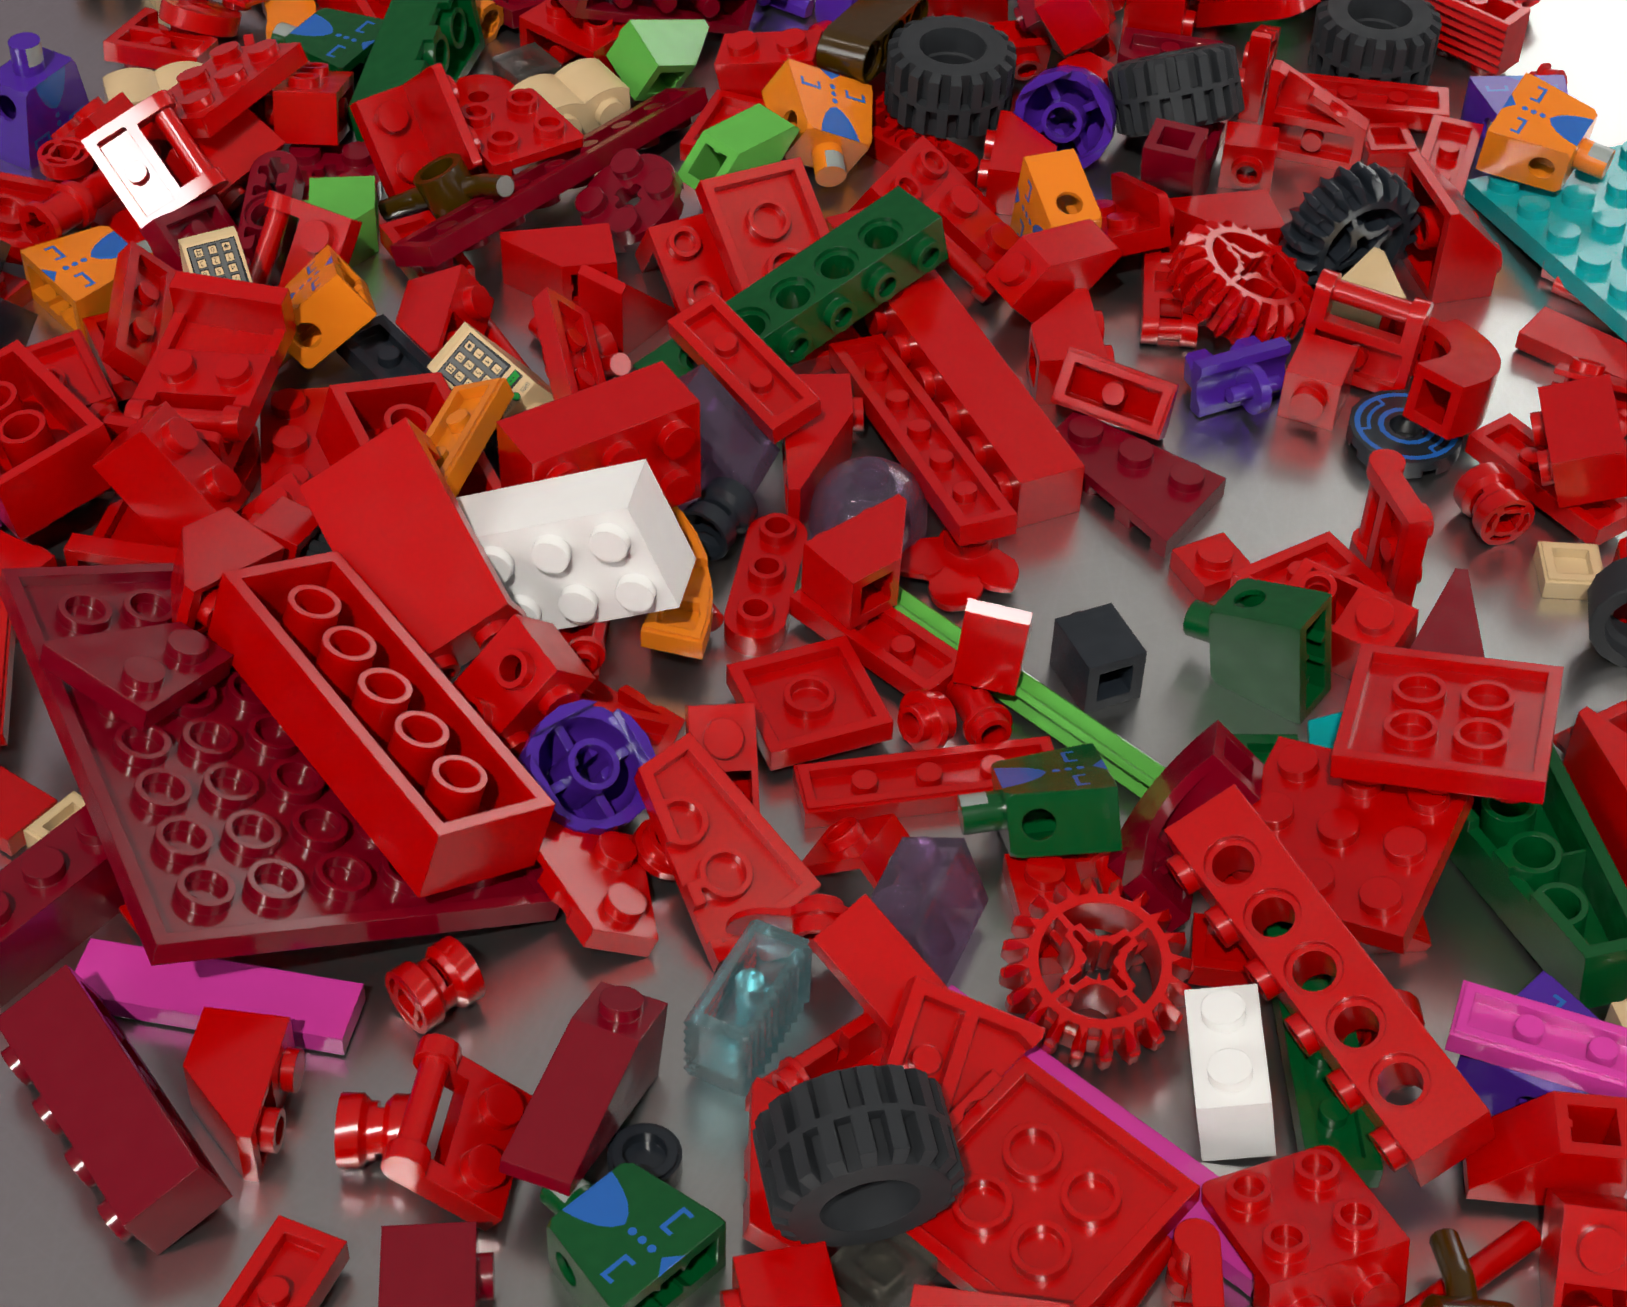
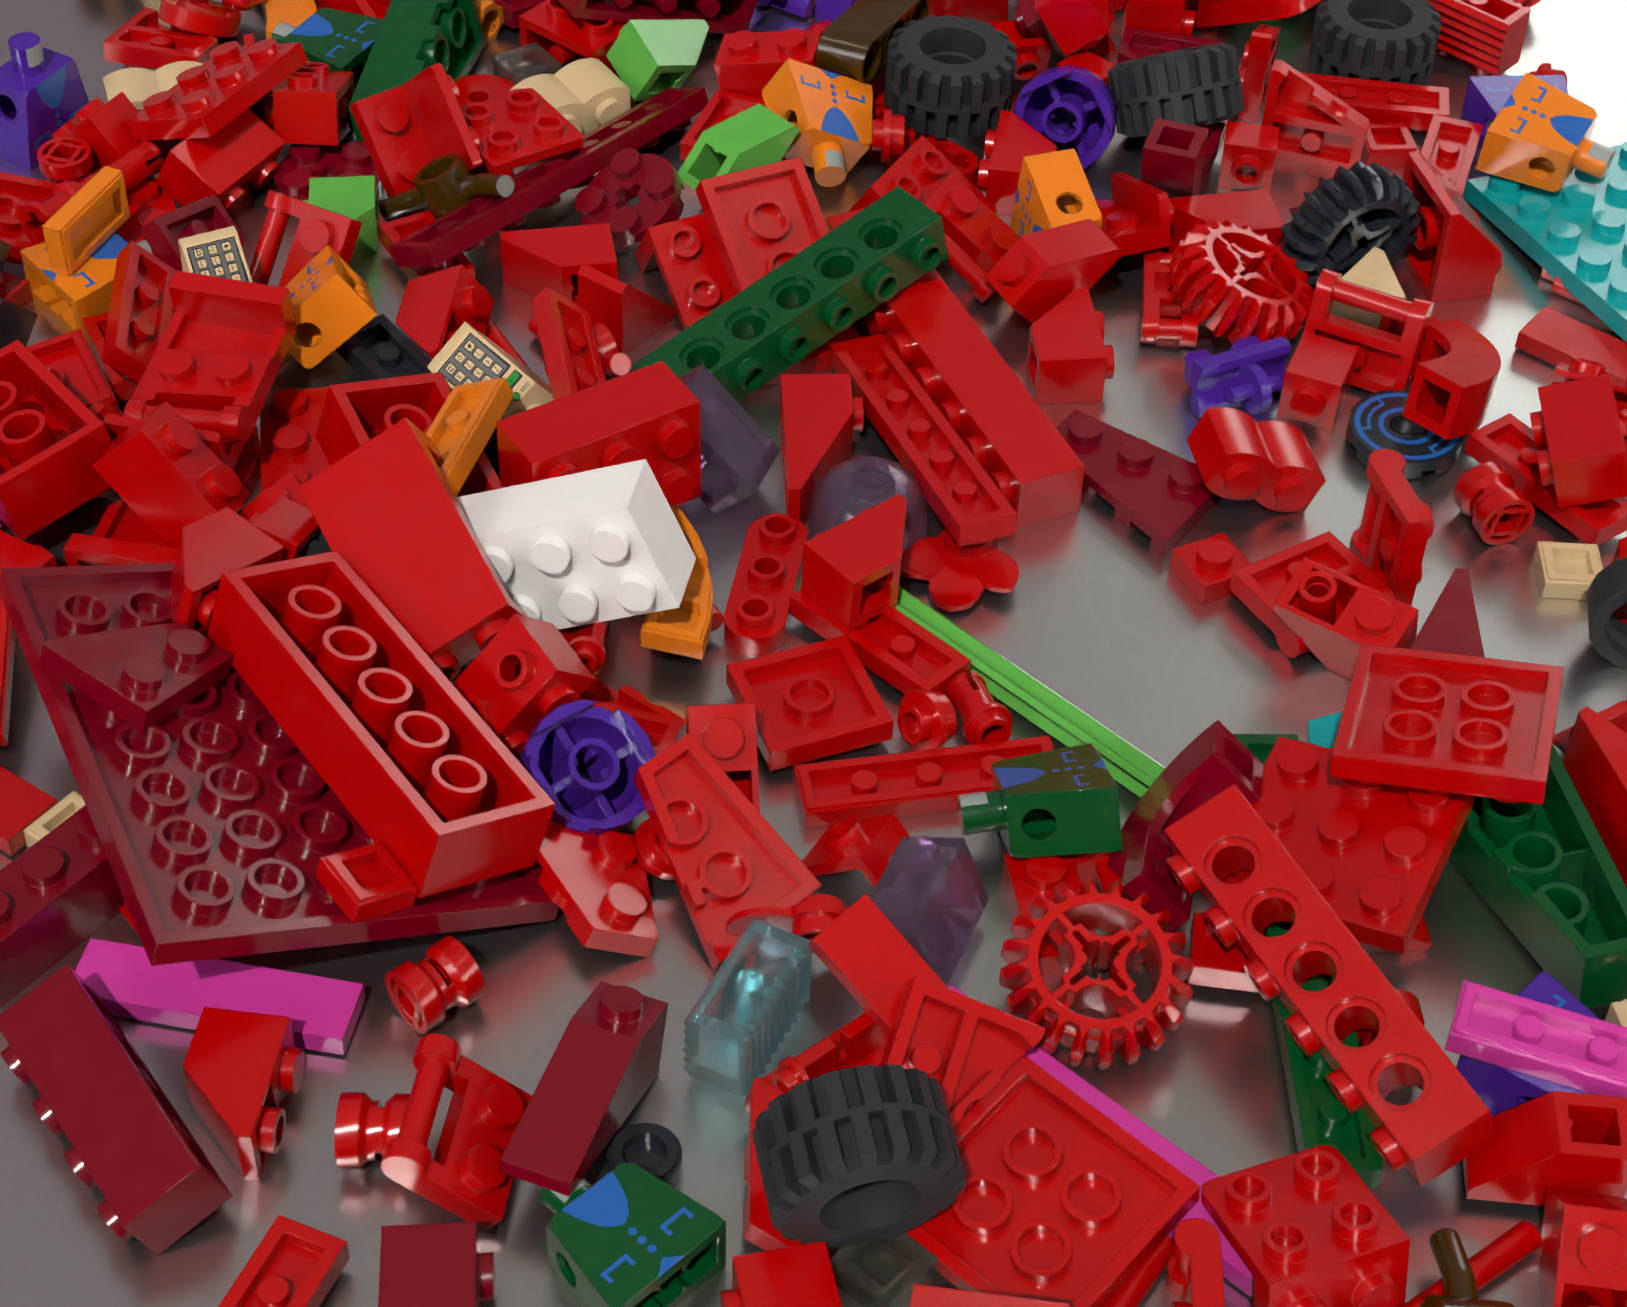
(86, 221): none -> orange tile
(137, 169): plate -> none
(269, 168): dark red beam -> none
(366, 882): none -> red tile
(721, 515): black wheel -> none
(745, 367): red plate -> none
(888, 135): none -> red plate
(992, 646): red slope -> none
(1097, 658): black brick -> none
(1115, 393): red slope -> none
(1230, 1073): white brick -> none
(1255, 460): none -> red brick
(1268, 644): dark green torso -> none

